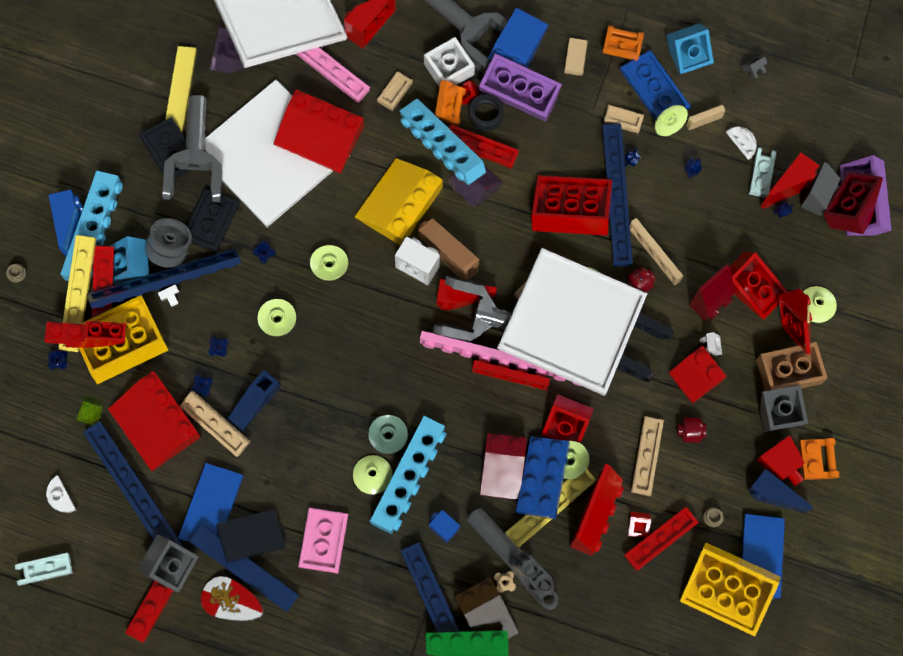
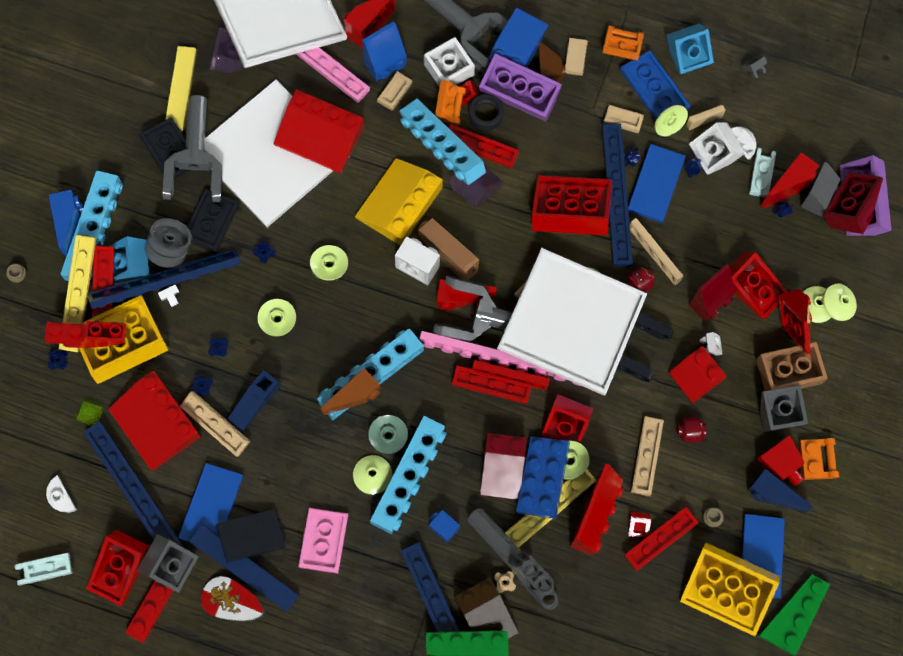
(117, 567): none -> red slope
(355, 392): none -> dark orange slope
(382, 372): none -> medium azure brick
(384, 52): none -> blue slope
(491, 384): none -> red plate
(550, 63): none -> reddish brown slope
(656, 183): none -> blue tile
(717, 147): none -> white slope
(794, 619): none -> green wing
(834, 304): none -> yellowish green dish

